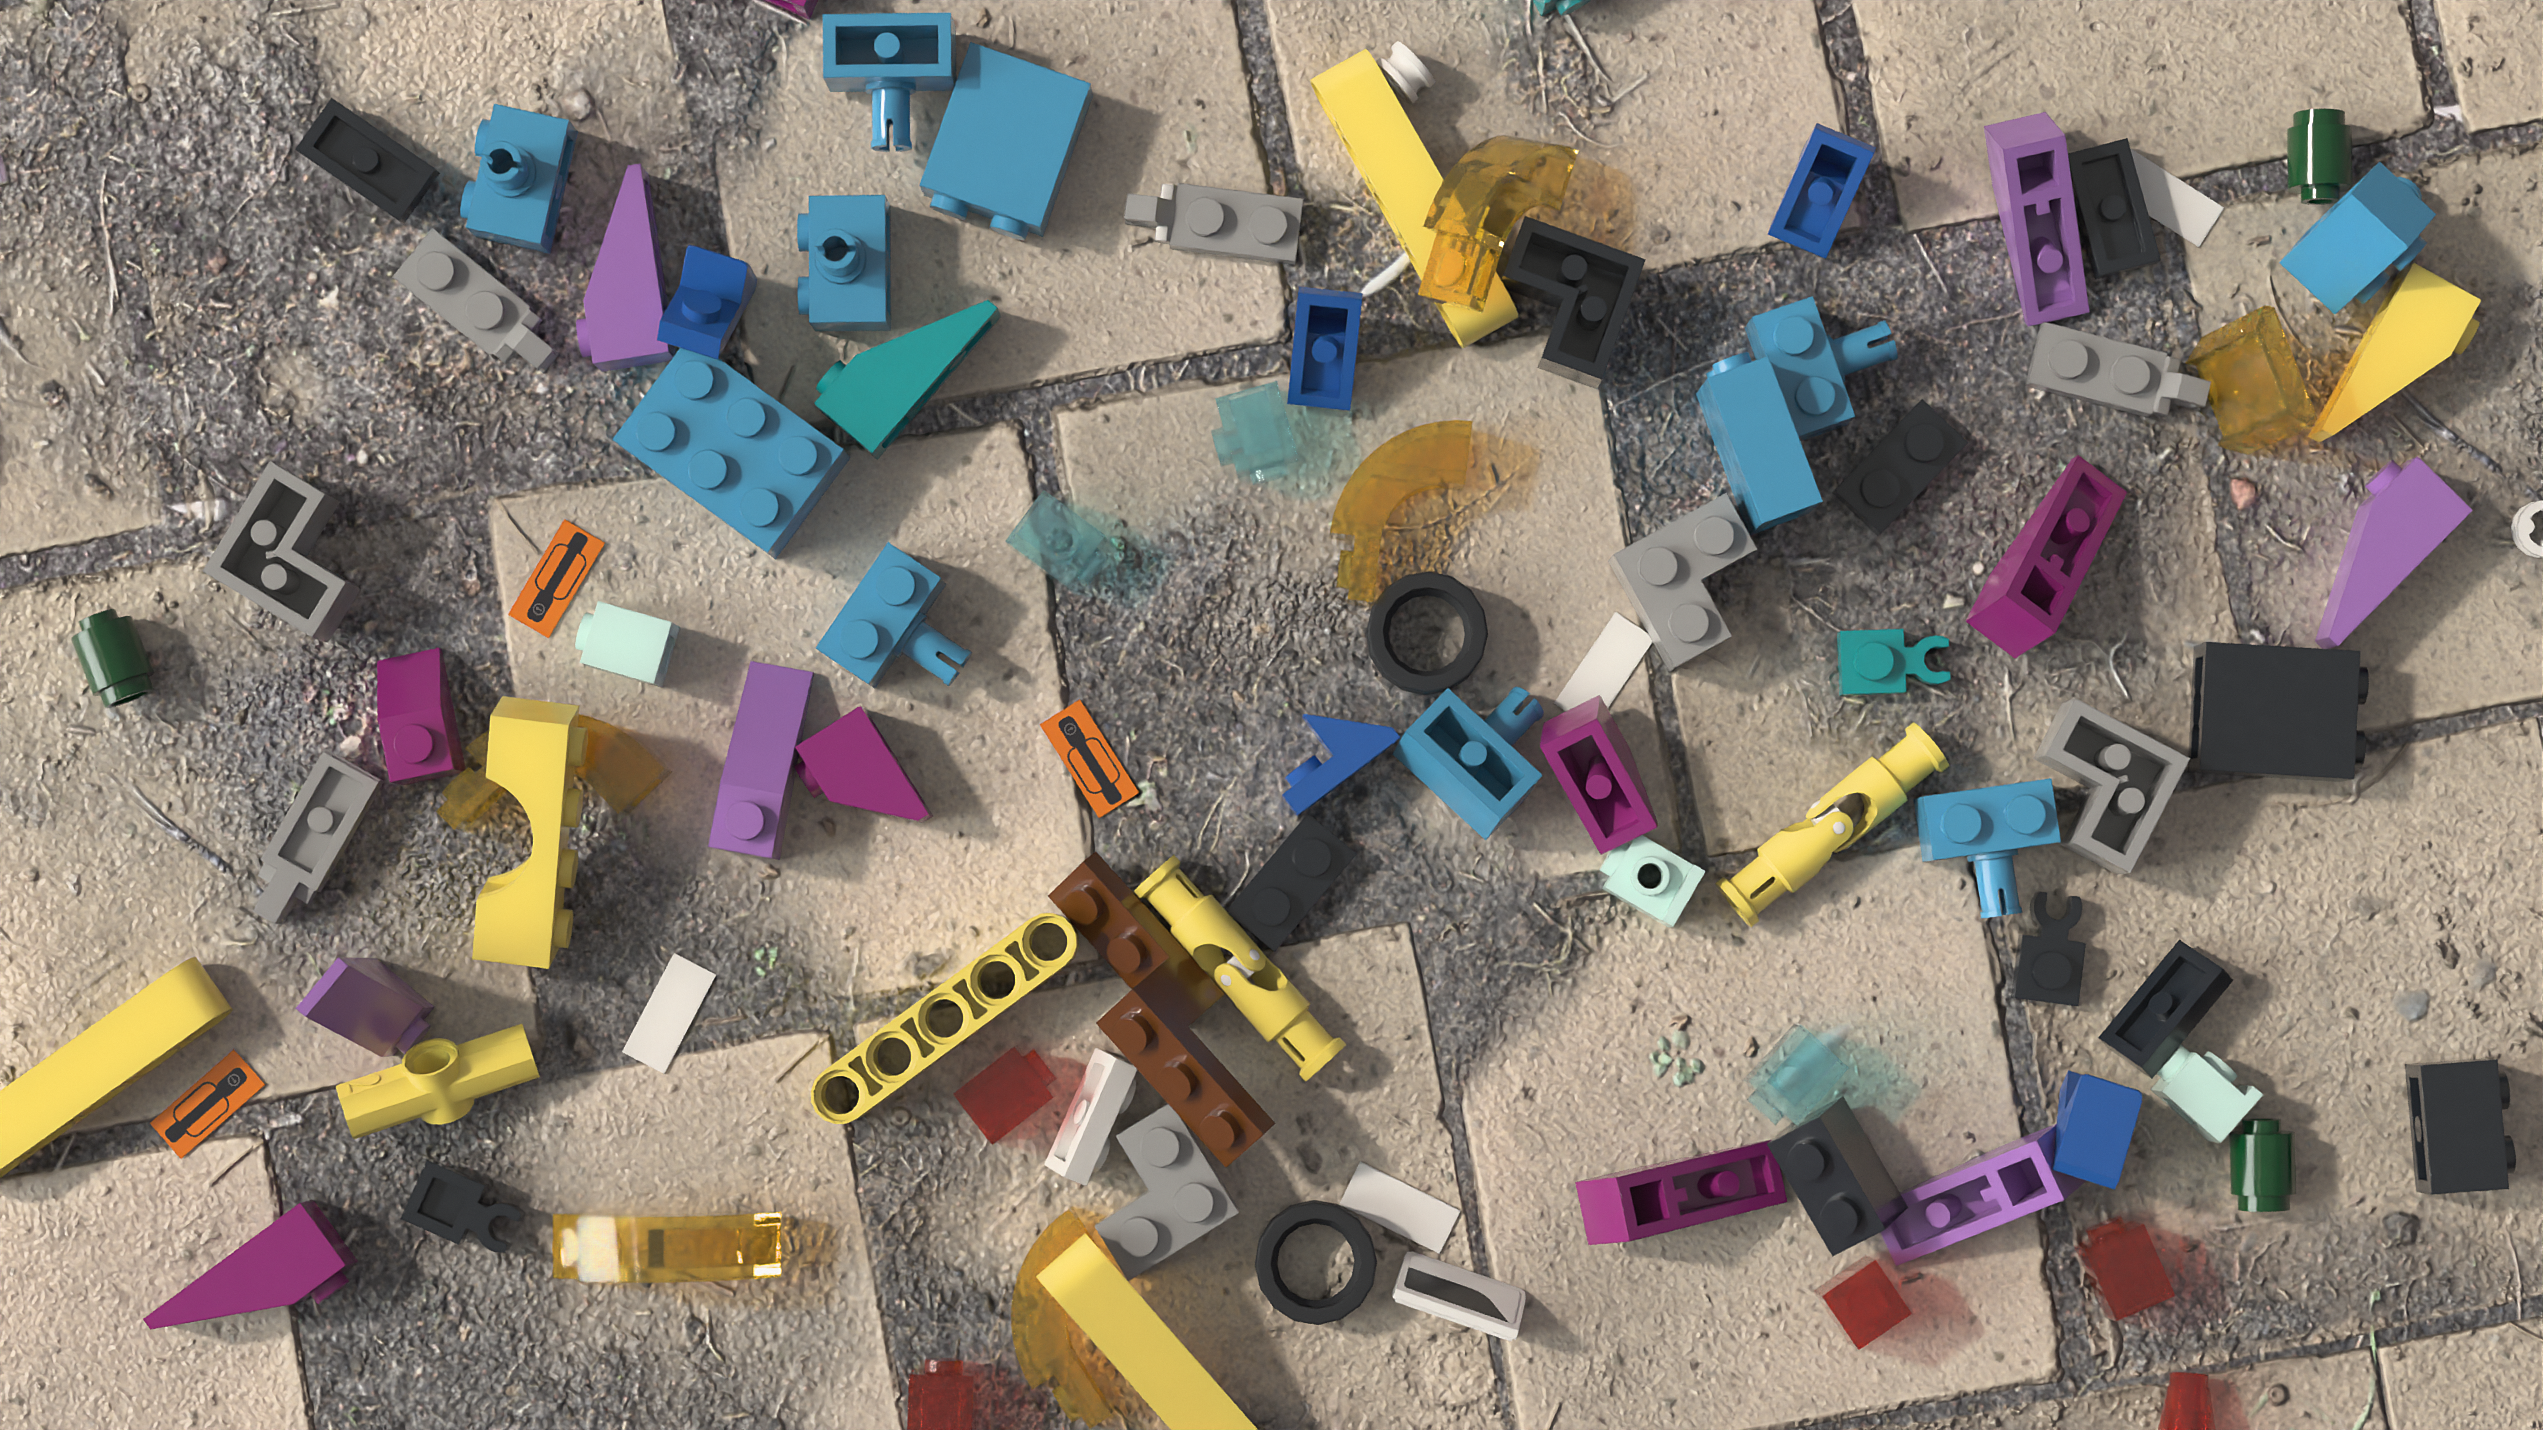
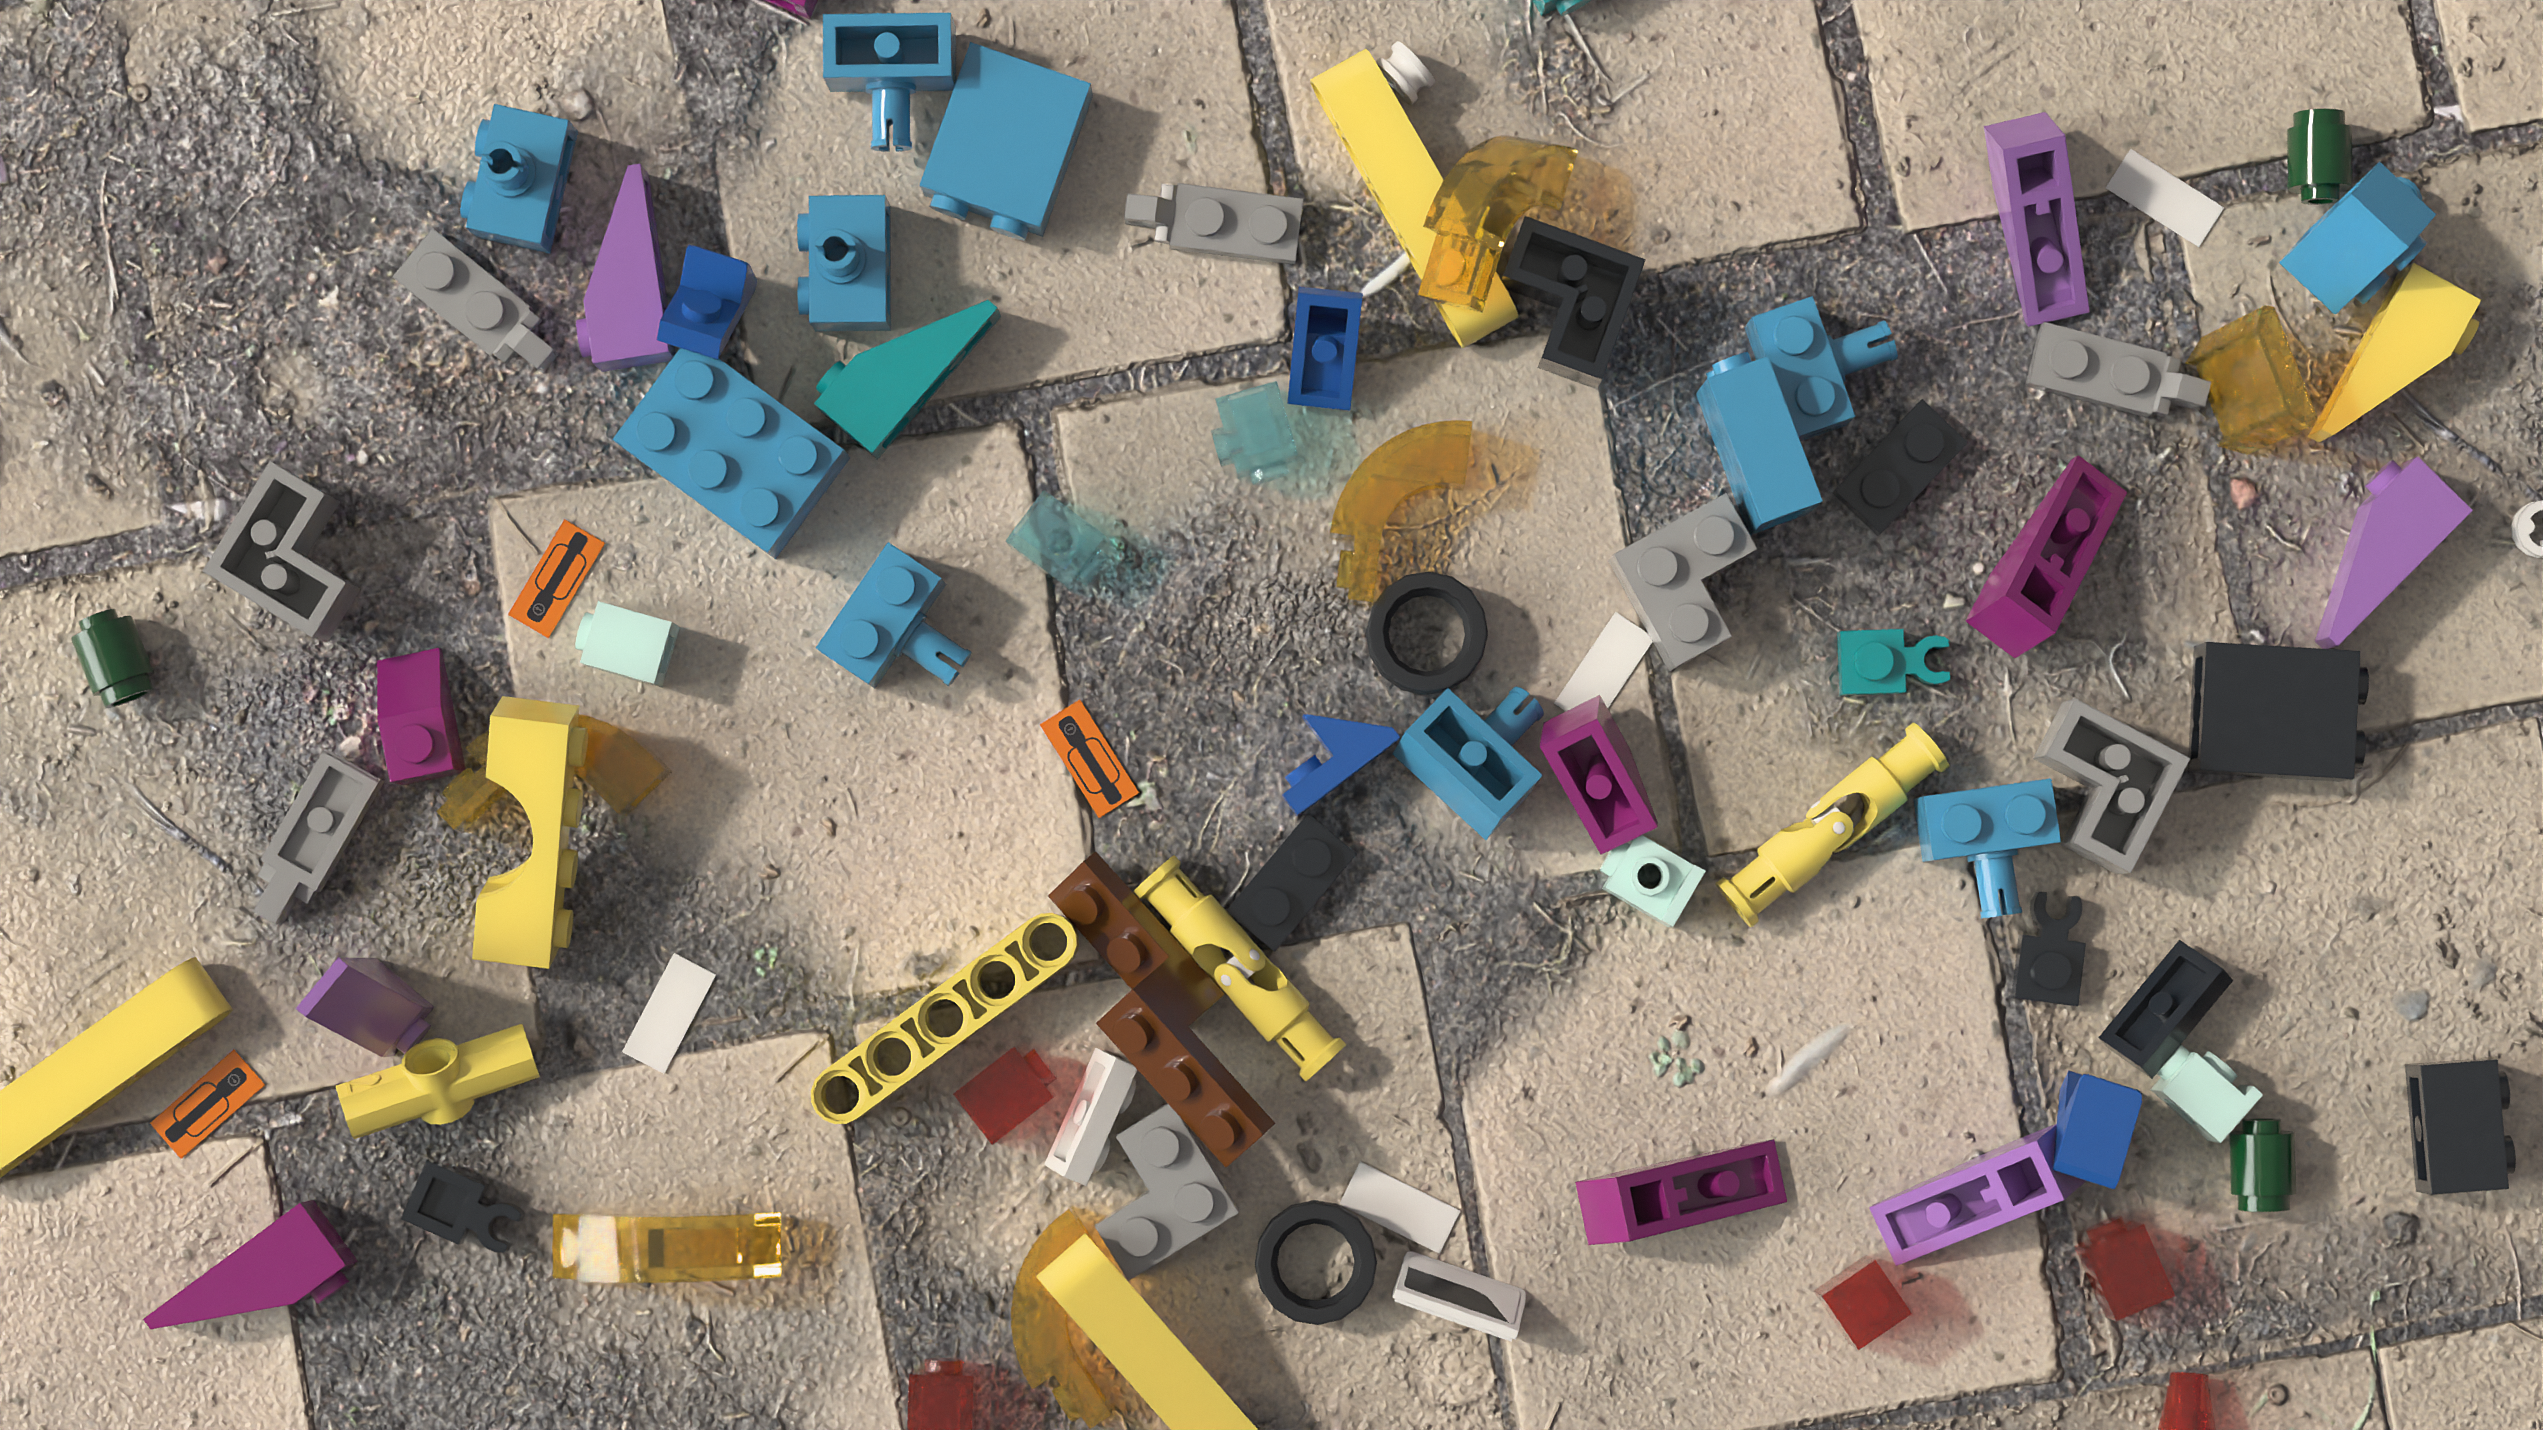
(367, 161): black plate -> none
(761, 762): medium lavender slope -> none
(859, 769): magenta slope -> none
(1793, 1076): clear light blue brick -> none
(1821, 190): blue slope -> none
(1838, 1176): black brick -> none
(2112, 209): black plate -> none

